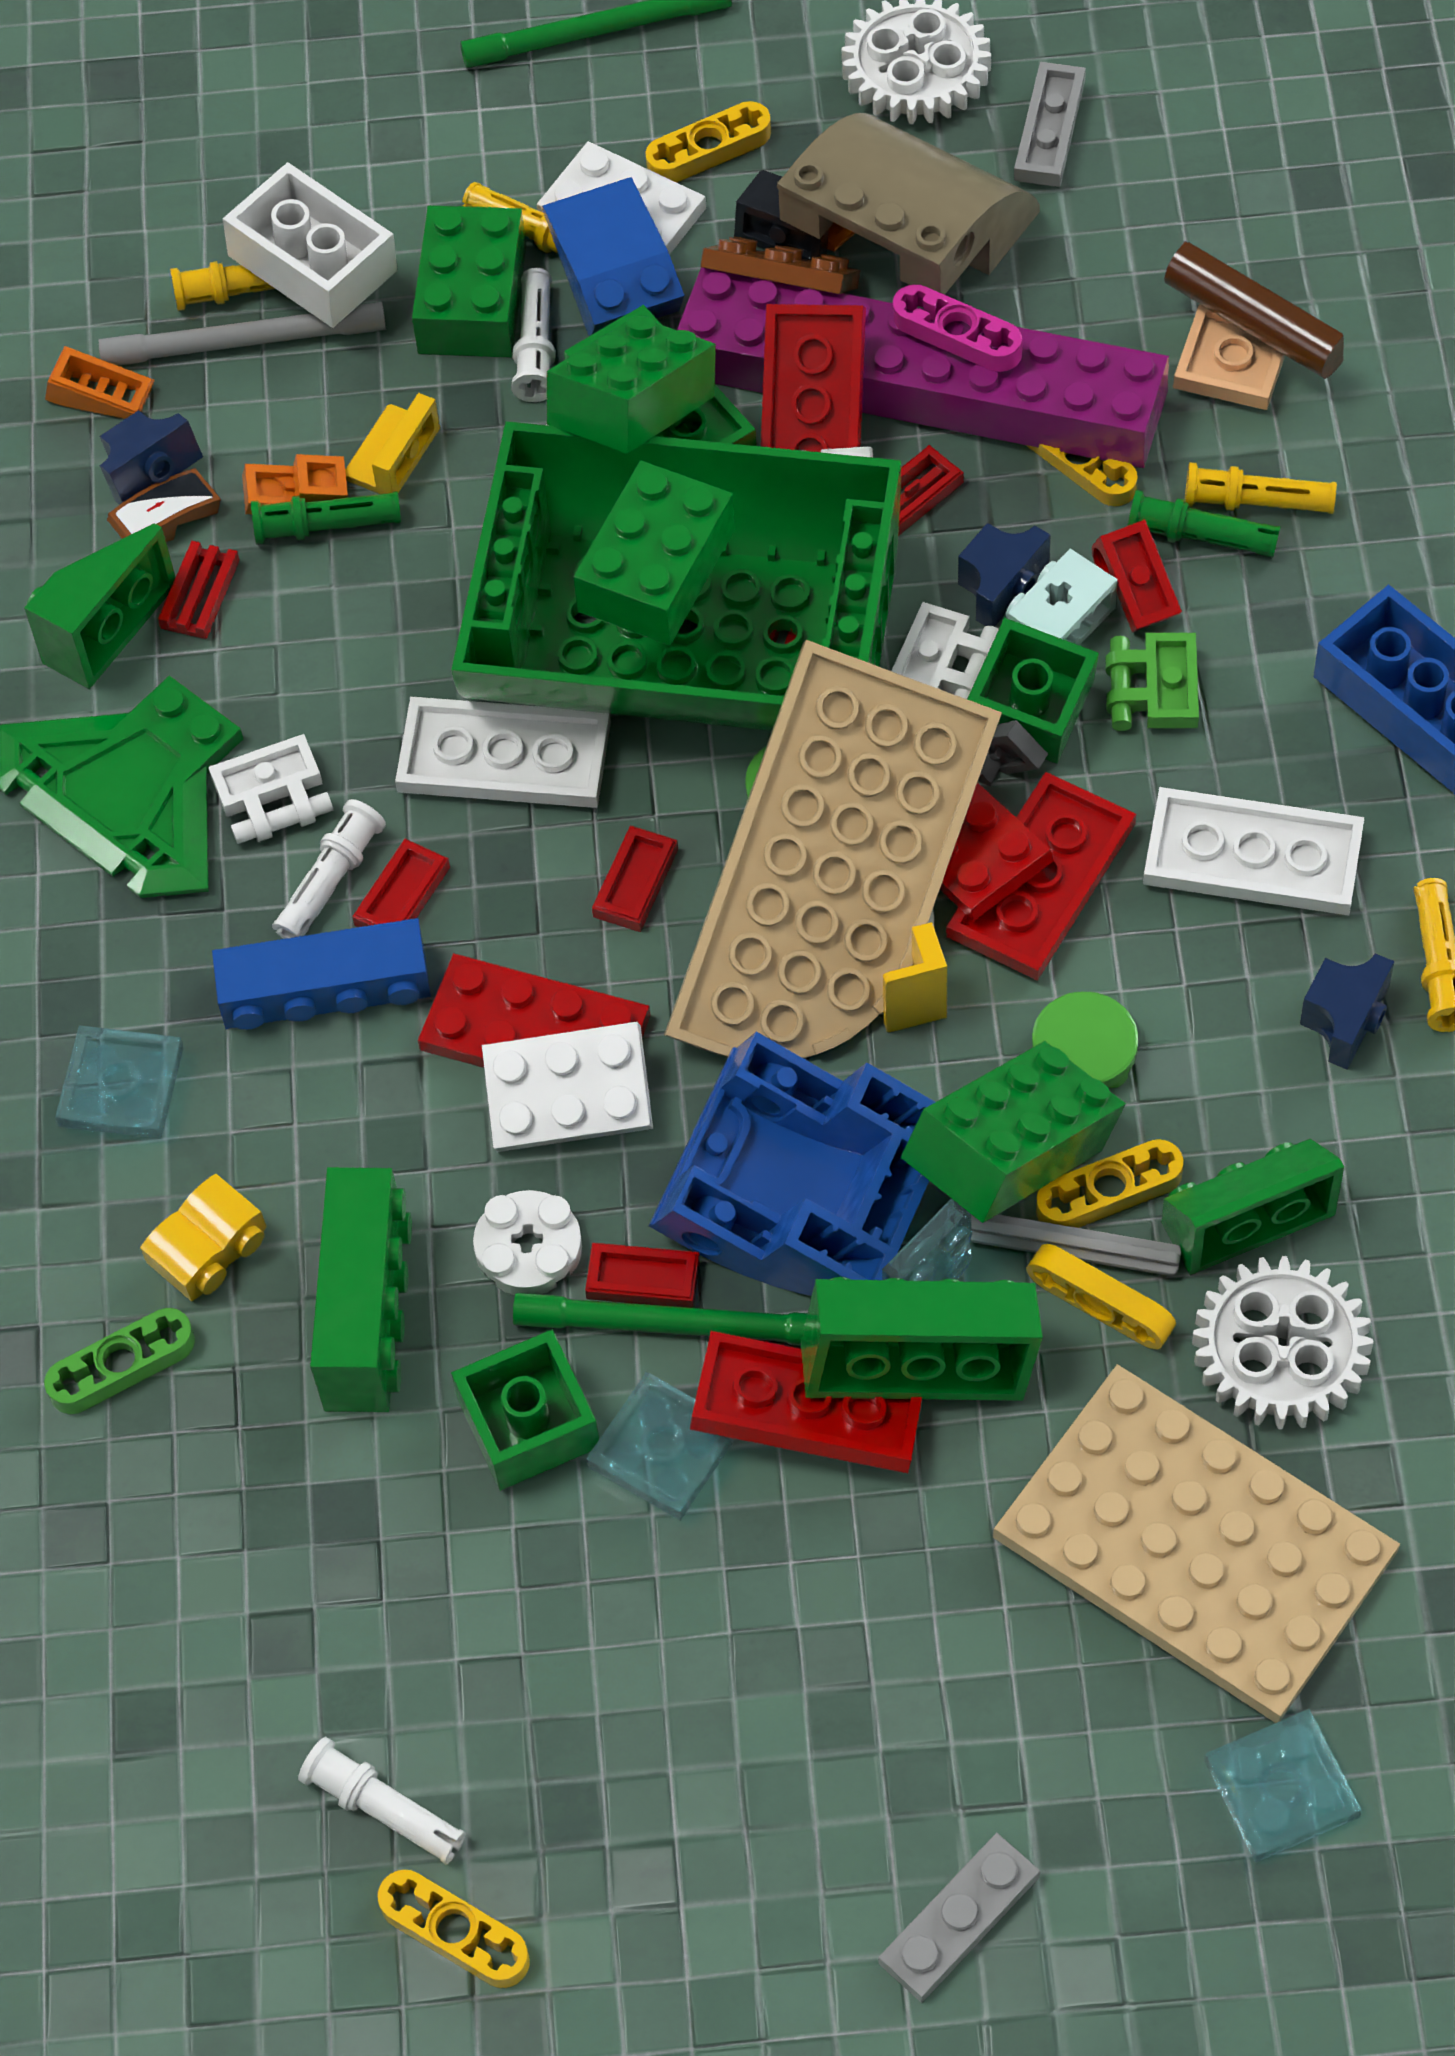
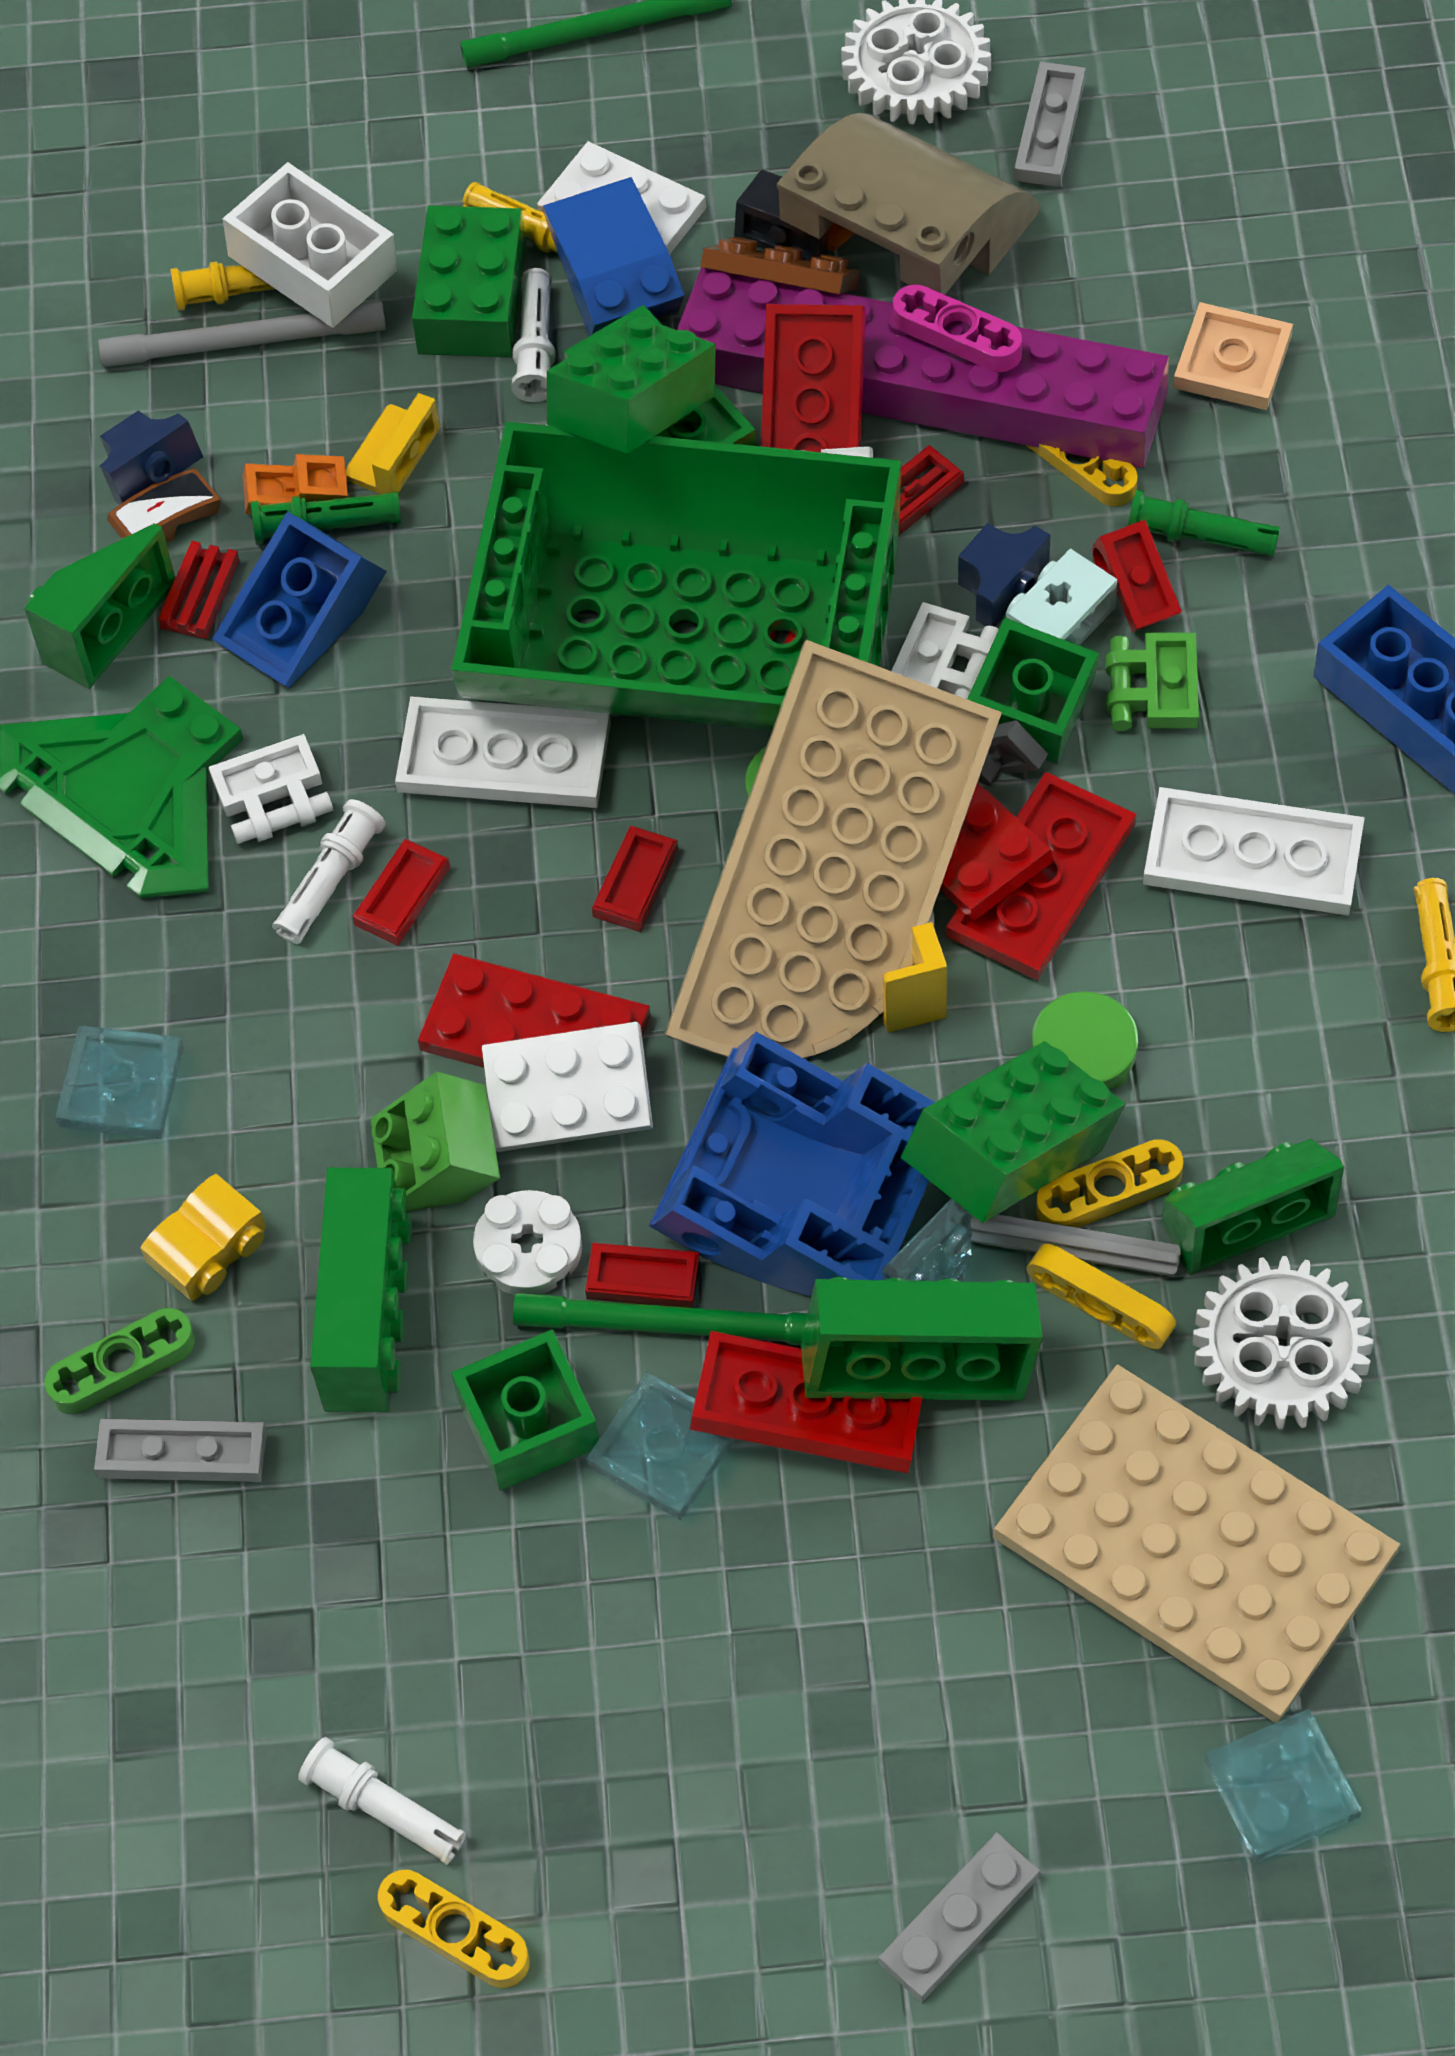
(88, 368): orange slope -> none
(180, 1450): none -> light grey plate
(297, 600): none -> blue slope
(321, 974): blue brick -> none
(438, 1141): none -> bright green slope
(654, 552): green brick -> none
(717, 126): yellow beam -> none
(1234, 488): yellow pin -> none
(1256, 310): reddish brown brick -> none
(1347, 1004): dark blue brick -> none

